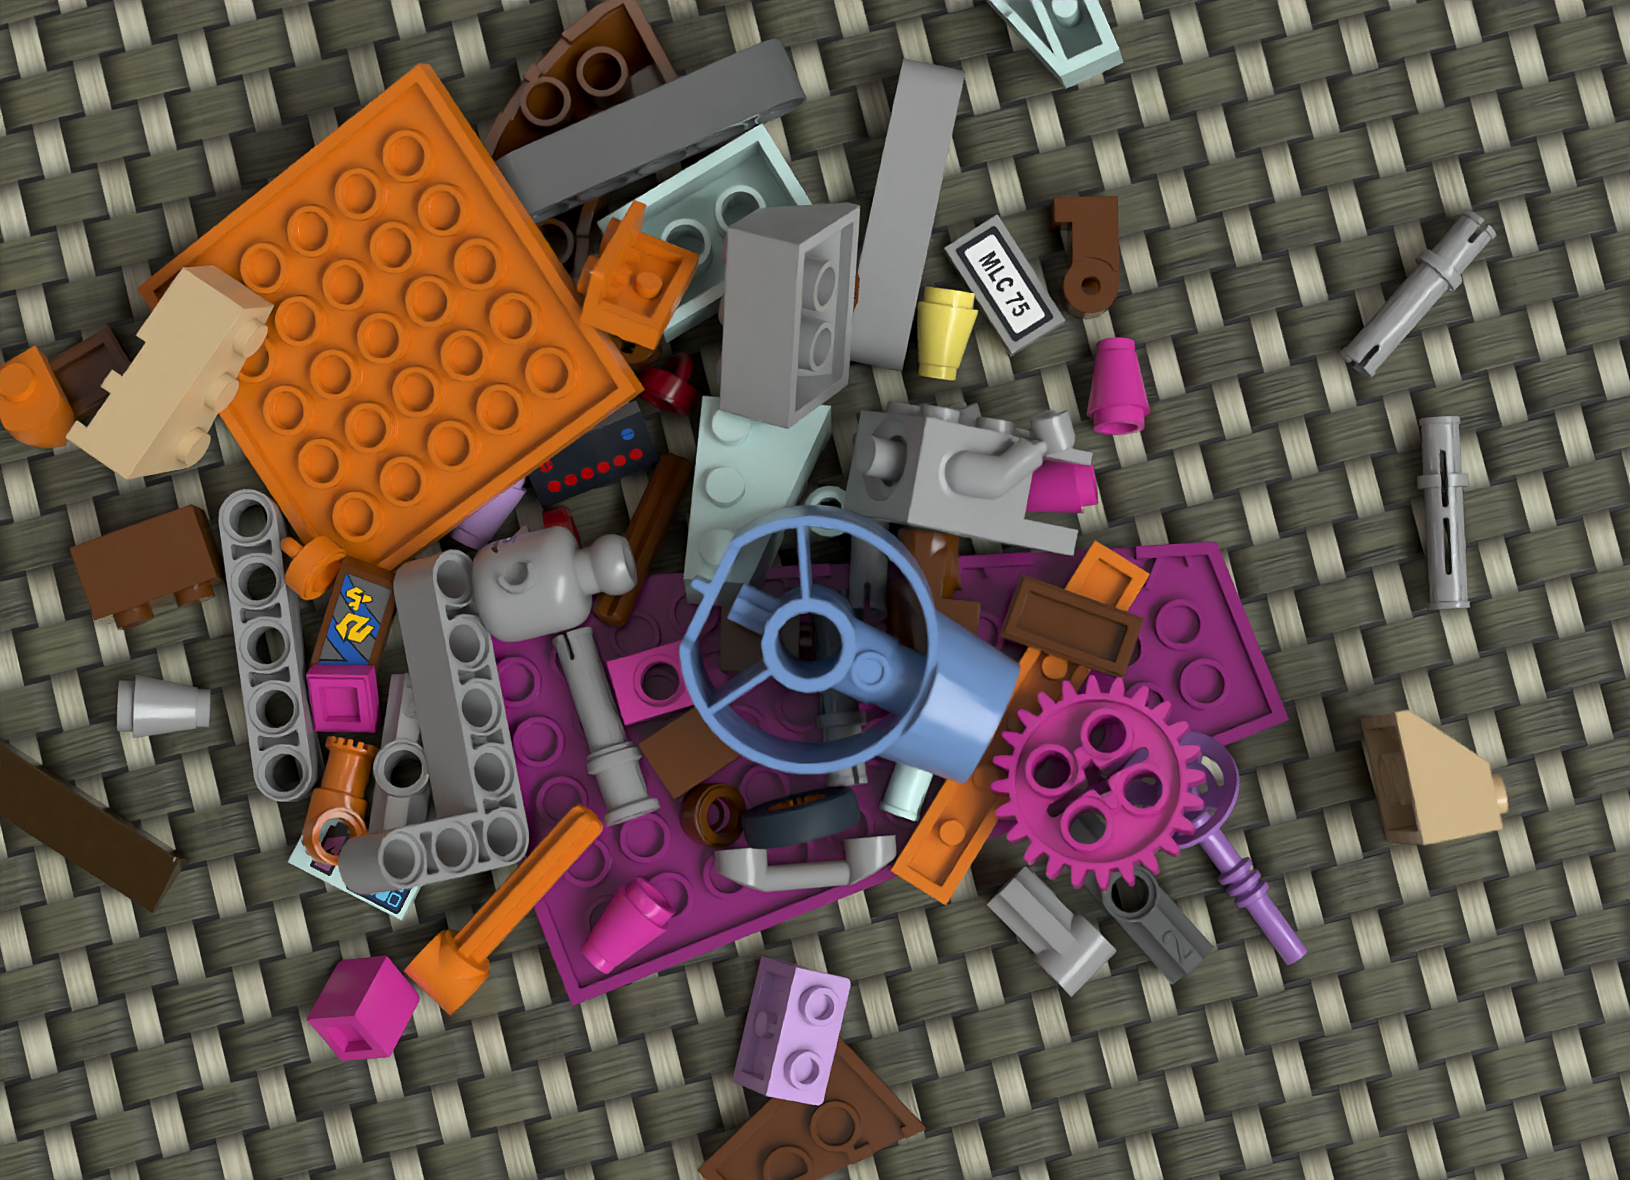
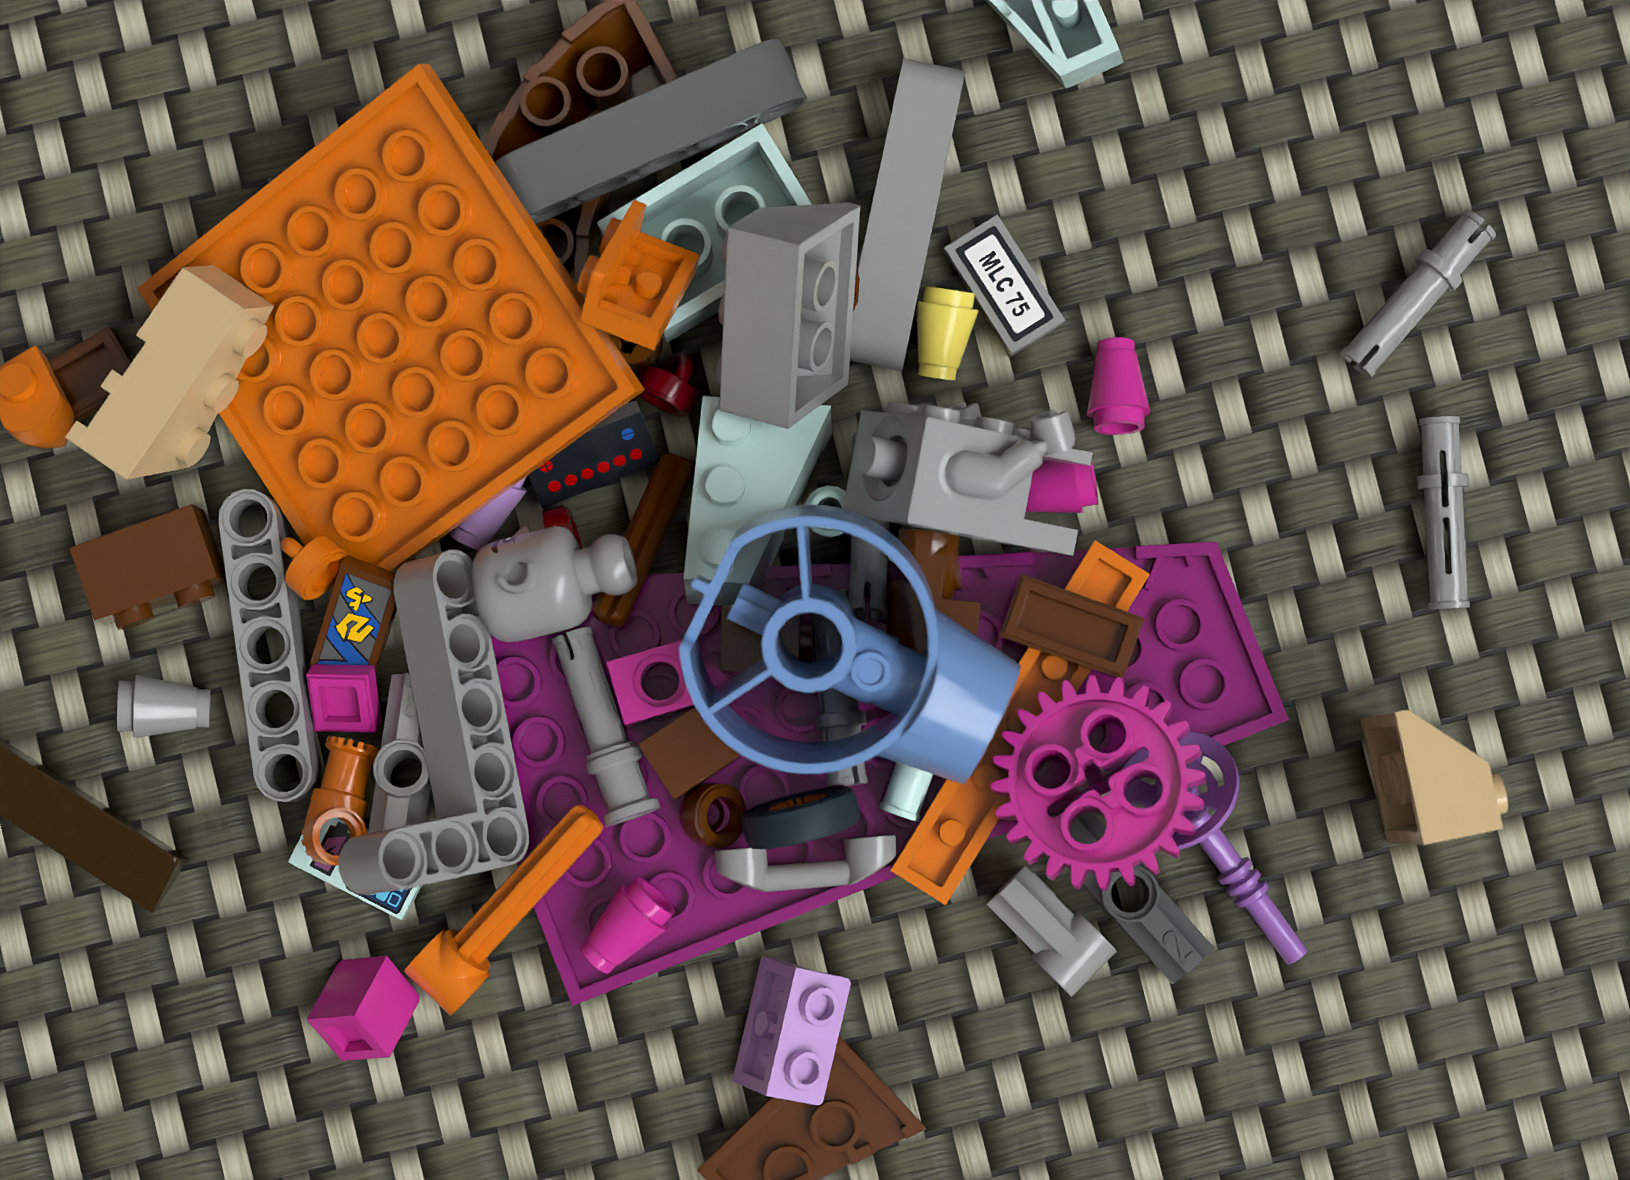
(1092, 252): reddish brown leg -> none

